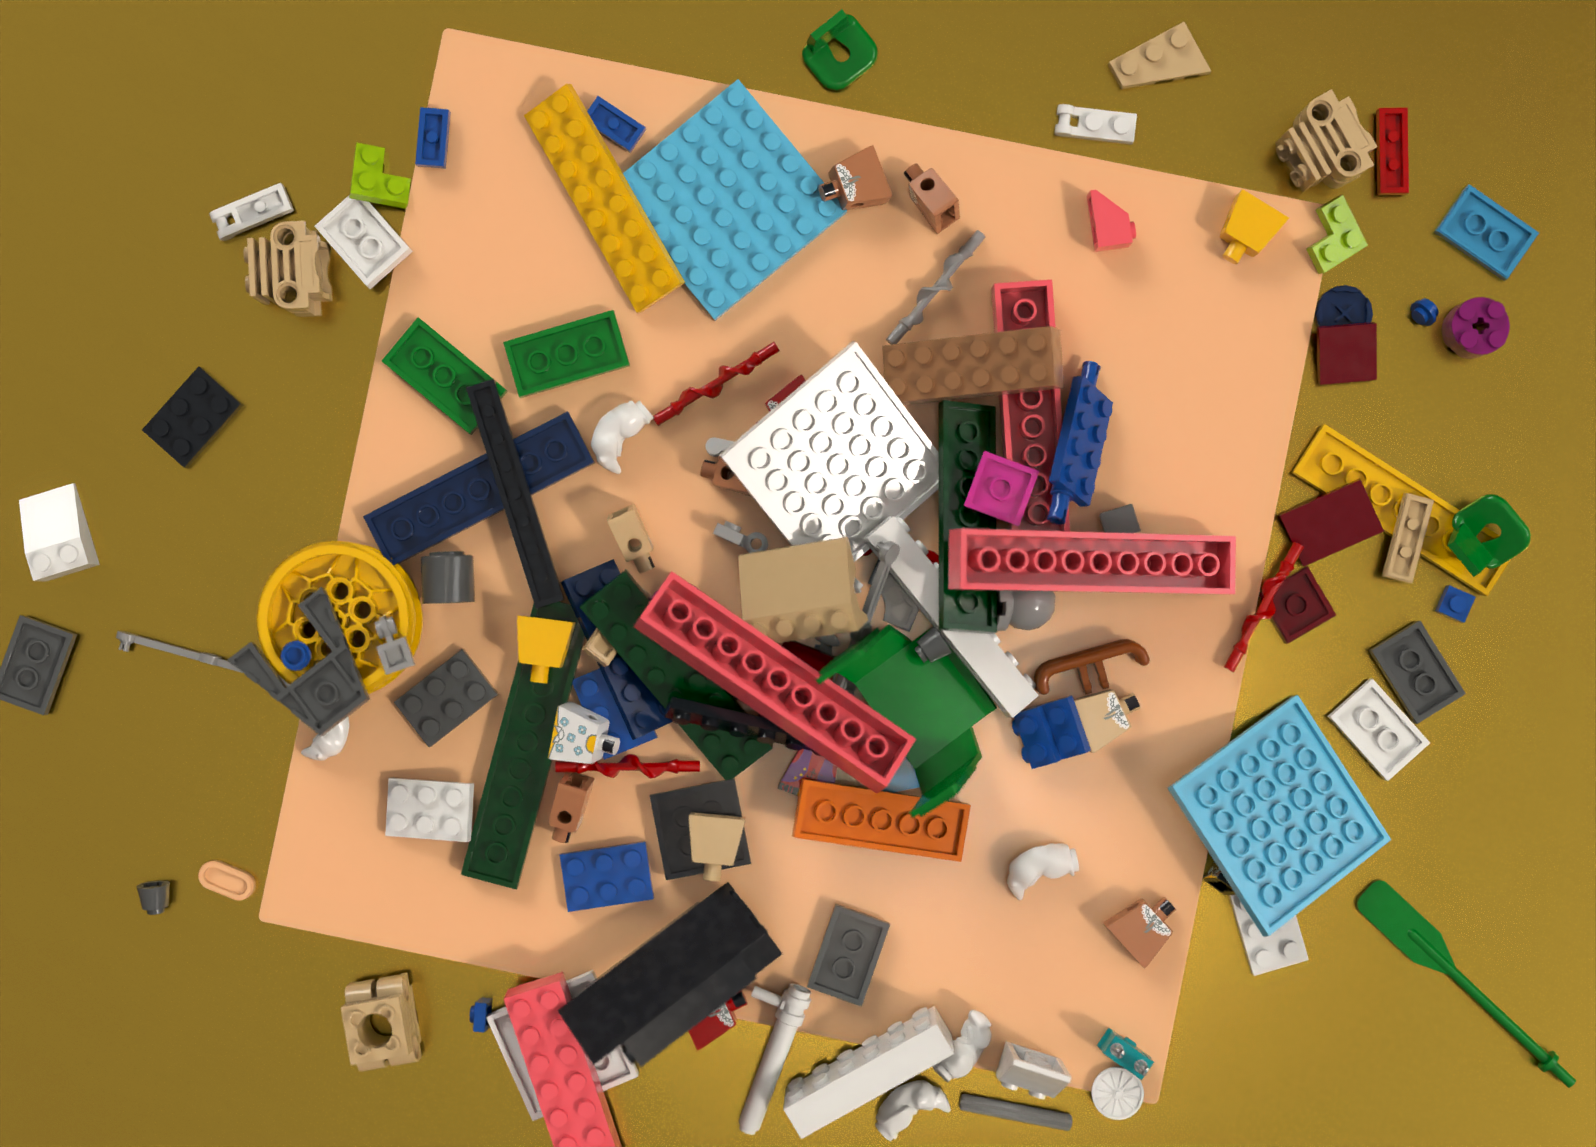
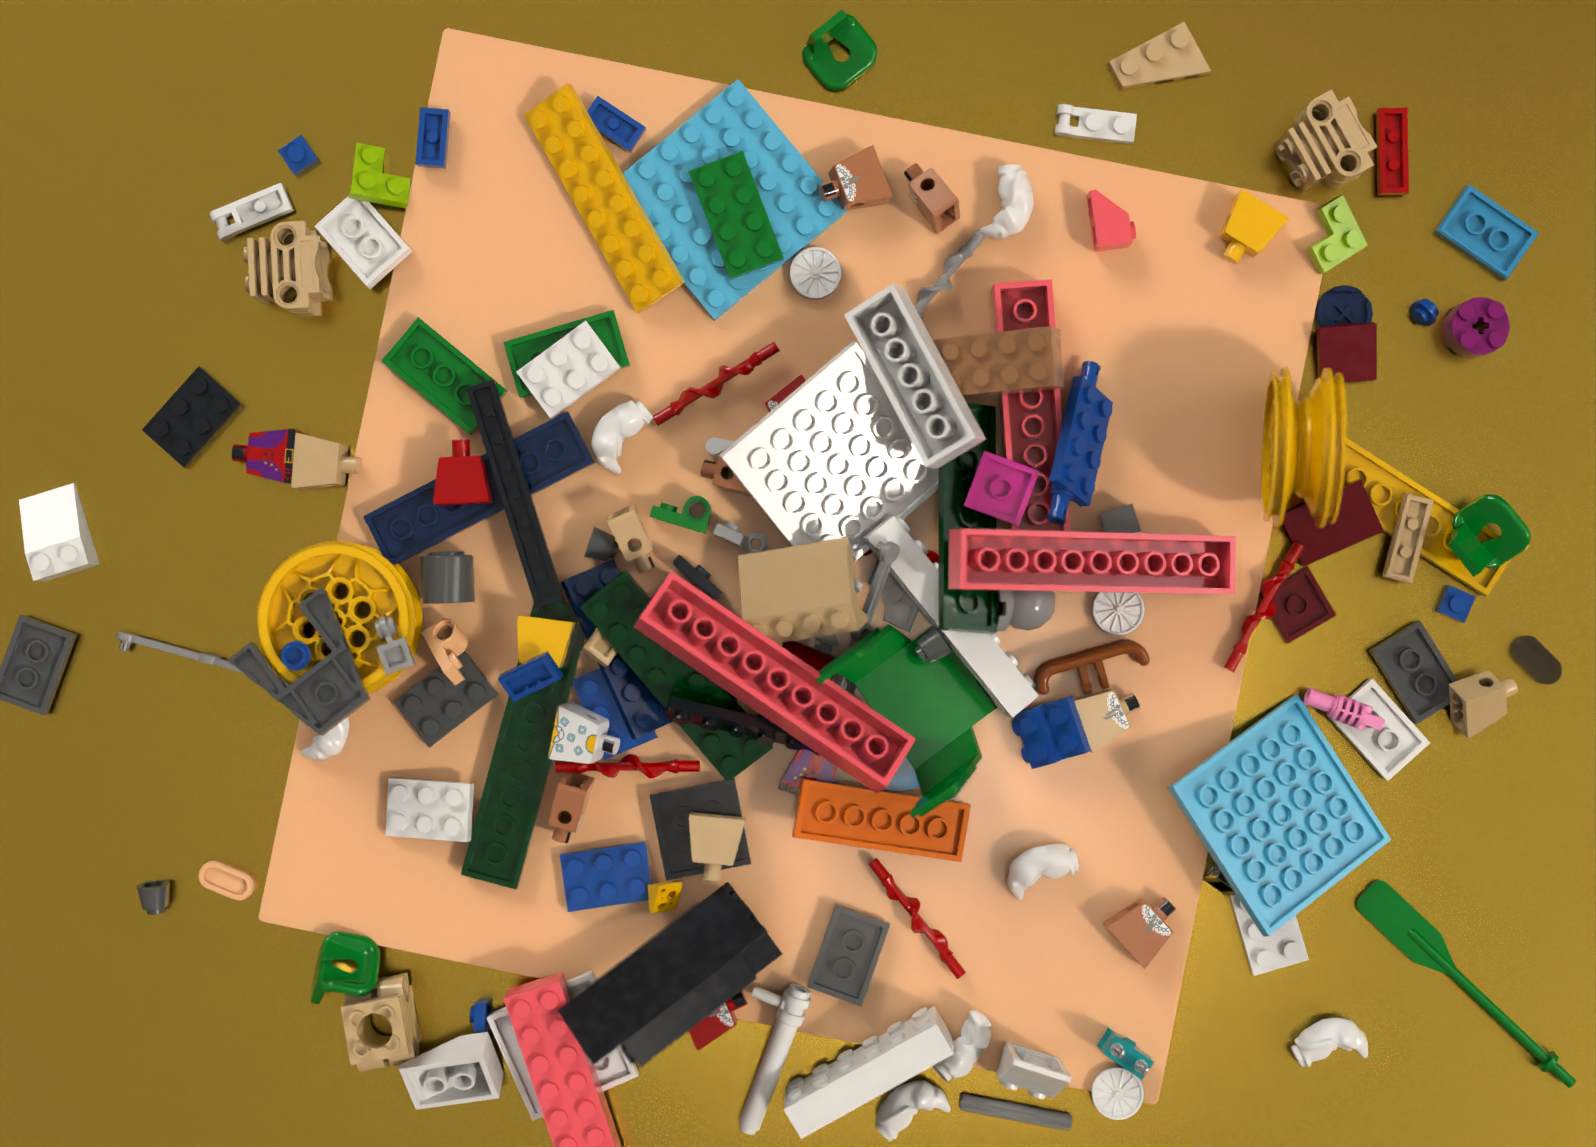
(268, 454): none -> torso
(298, 155): none -> blue plate
(321, 463): none -> tan torso
(345, 946): none -> green piece
(447, 643): none -> light nougat plate
(454, 1073): none -> white slope
(461, 478): none -> red torso
(530, 676): none -> blue plate
(568, 369): none -> white plate
(601, 545): none -> dark grey hat
(664, 896): none -> yellow slope
(668, 514): none -> green plate
(698, 576): none -> black plate
(736, 215): none -> green plate
(815, 273): none -> white wheel
(914, 377): none -> white brick
(918, 925): none -> red piece
(1016, 204): none -> white animal
(1118, 612): none -> white wheel
(1303, 447): none -> yellow wheel
(1327, 1035): none -> white animal
(1344, 709): none -> bright pink hinge
(1479, 701): none -> tan torso
(1535, 659): none -> clear smoke tile

